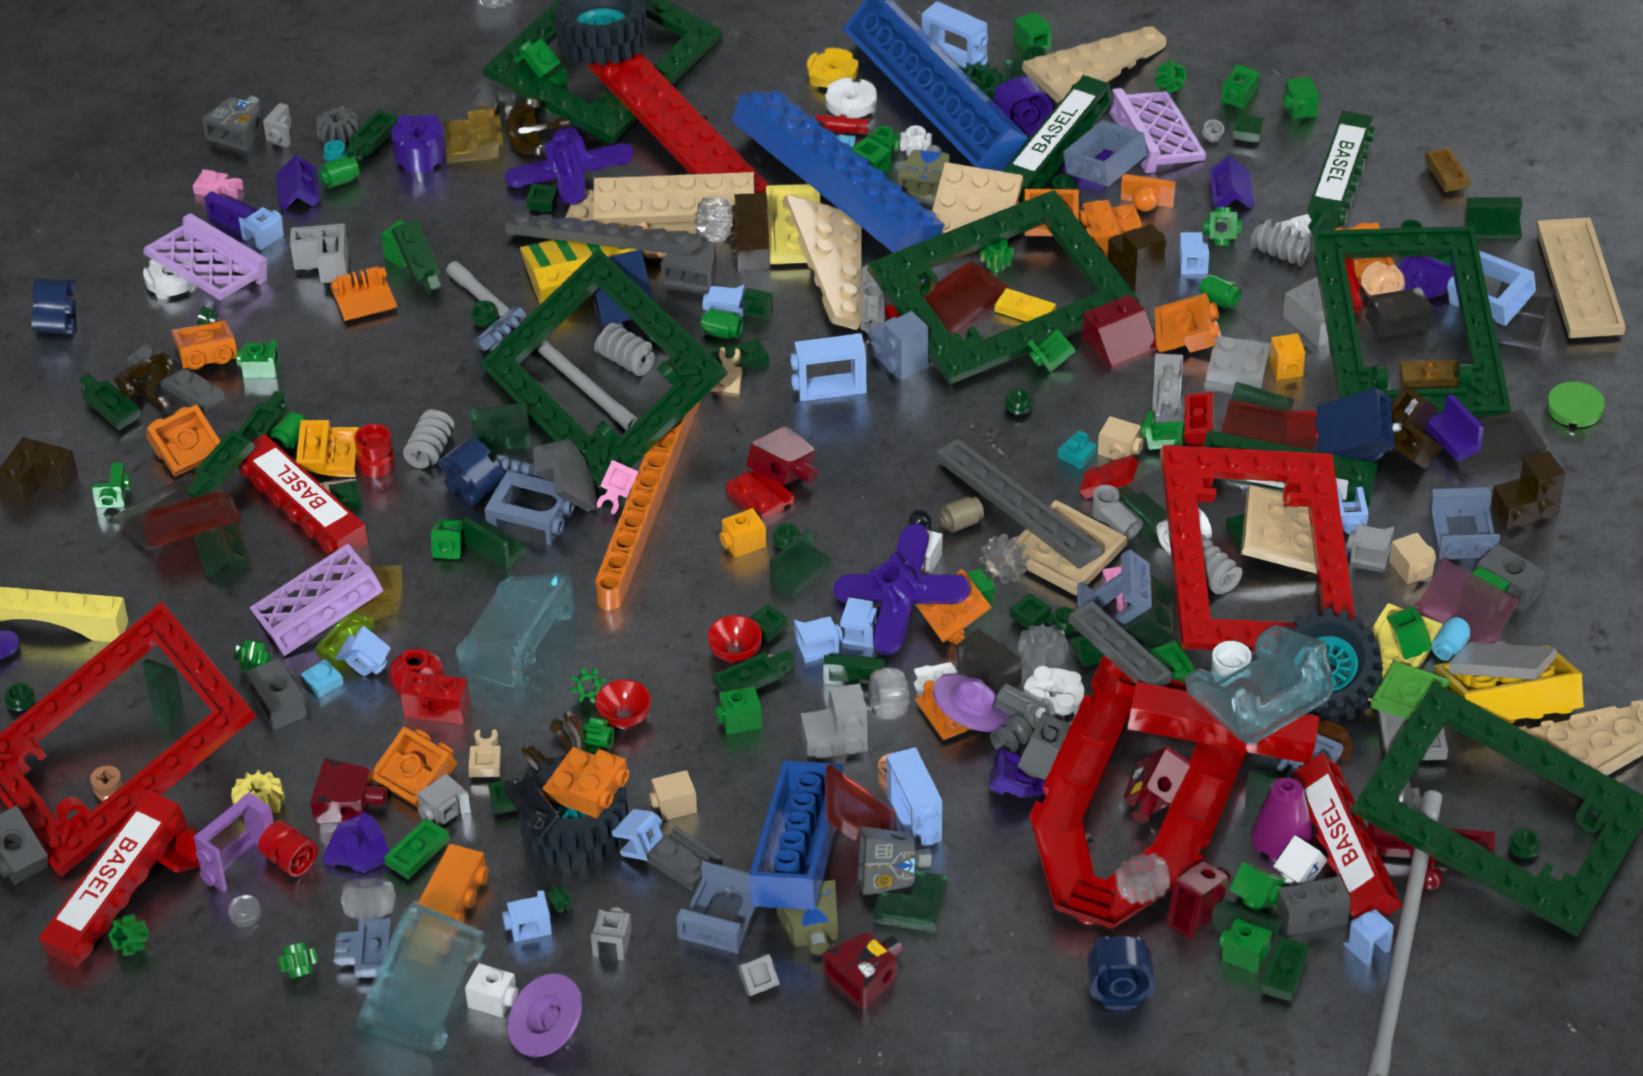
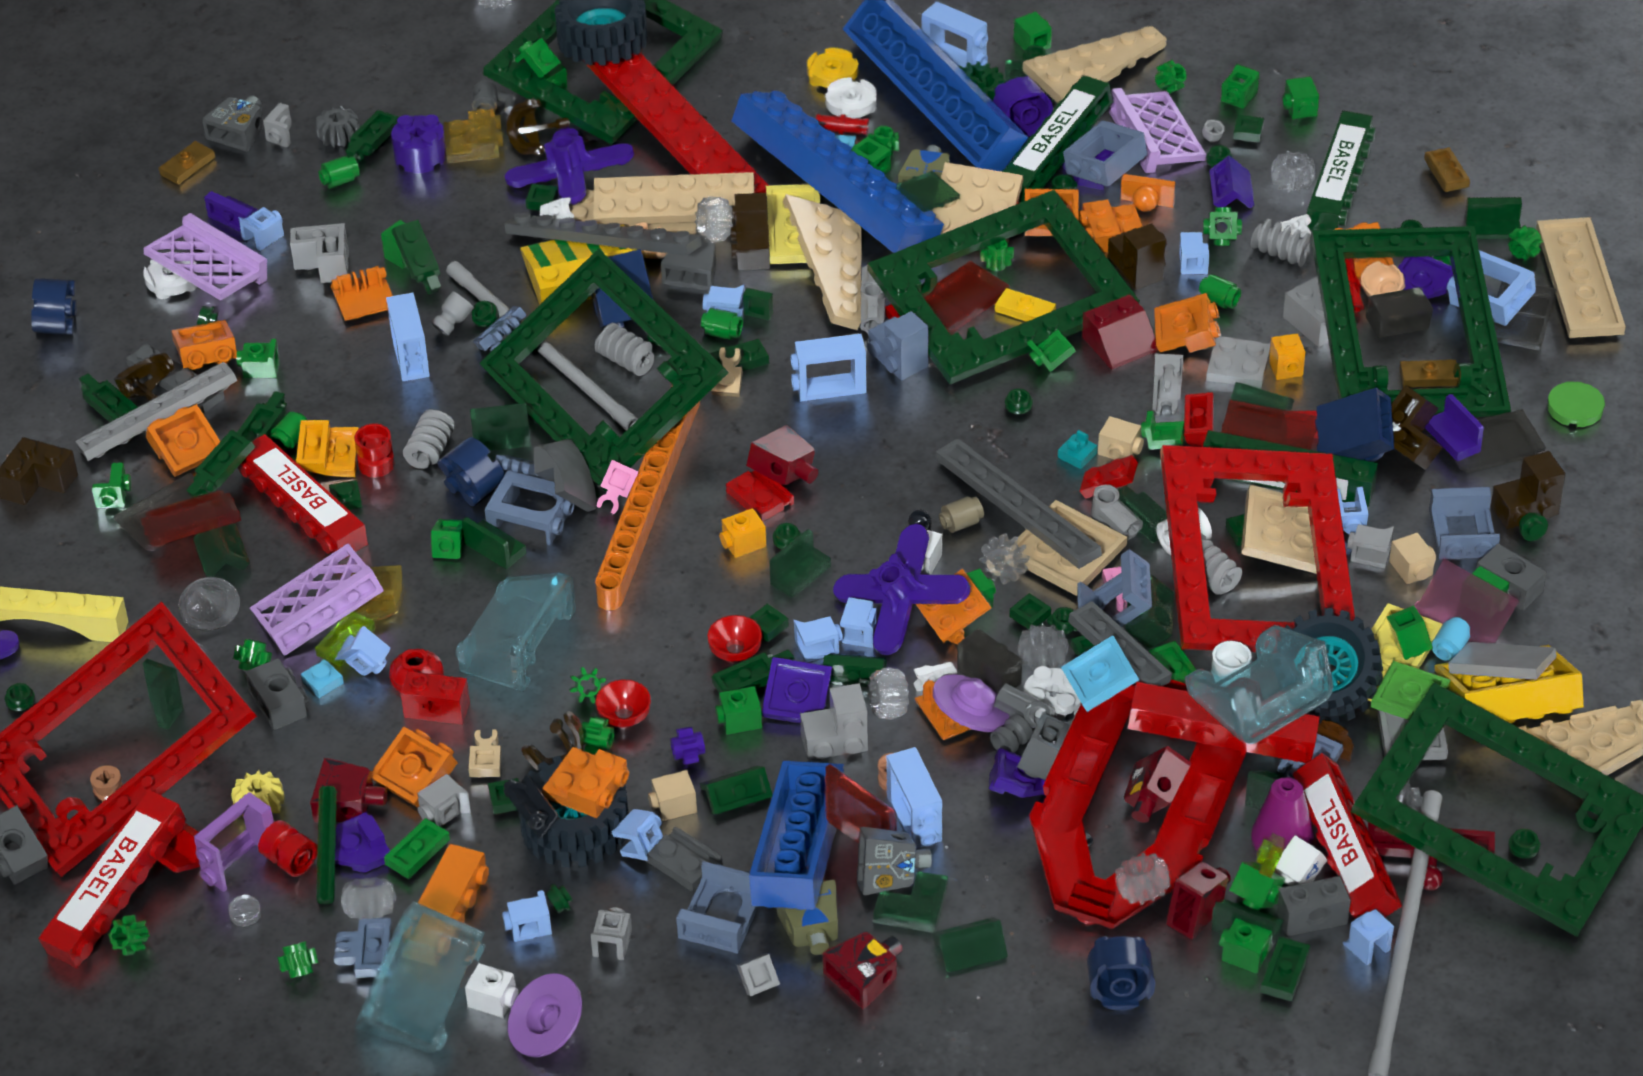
(131, 424): none -> light grey plate
(186, 162): none -> pearl gold plate
(208, 604): none -> clear hat
(217, 183): bright pink plate -> none
(299, 181): dark purple panel -> none
(326, 845): none -> dark green axle
(334, 149): teal plate -> none
(407, 337): none -> light blue window
(454, 310): none -> light grey piece
(557, 209): none -> white piece
(687, 745): none -> dark purple gear
(737, 789): none -> dark green panel
(795, 689): none -> dark purple plate
(915, 139): white gear -> none
(928, 191): none -> clear green piece
(971, 944): none -> clear green panel
(1100, 673): none -> medium azure plate
(1217, 154): none -> dark green plate
(1270, 854): none -> clear neon green plate
(1293, 171): none -> clear gear
(1525, 242): none -> green gear
(1533, 526): none -> dark green plate

